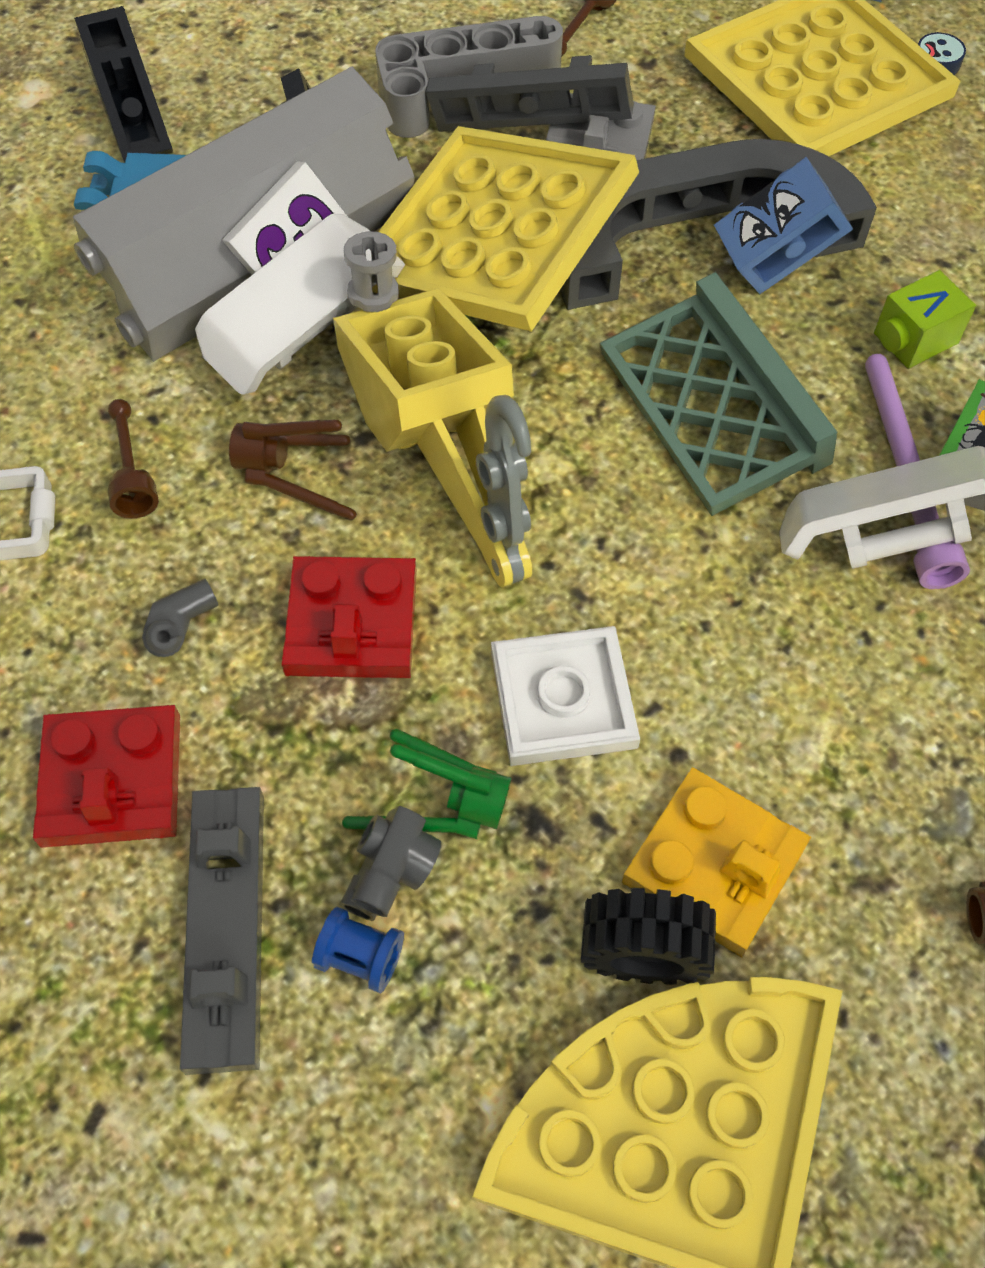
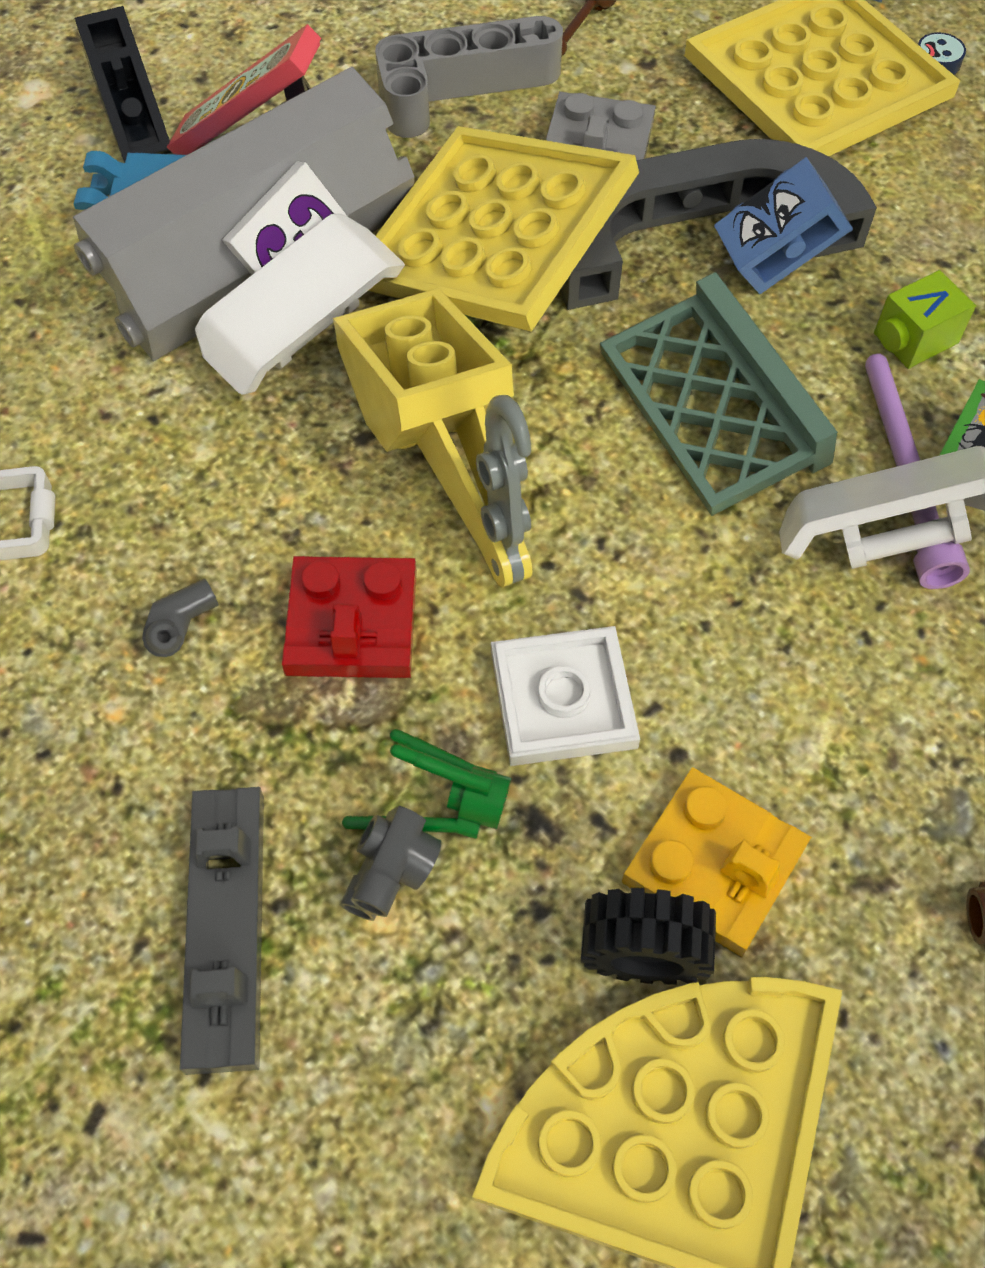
(108, 776): red hinge -> none
(139, 483): reddish brown hinge -> none
(246, 92): none -> coral tile
(265, 446): reddish brown plant -> none
(358, 949): blue bush -> none
(367, 272): light grey bush -> none
(531, 96): dark grey hinge -> none

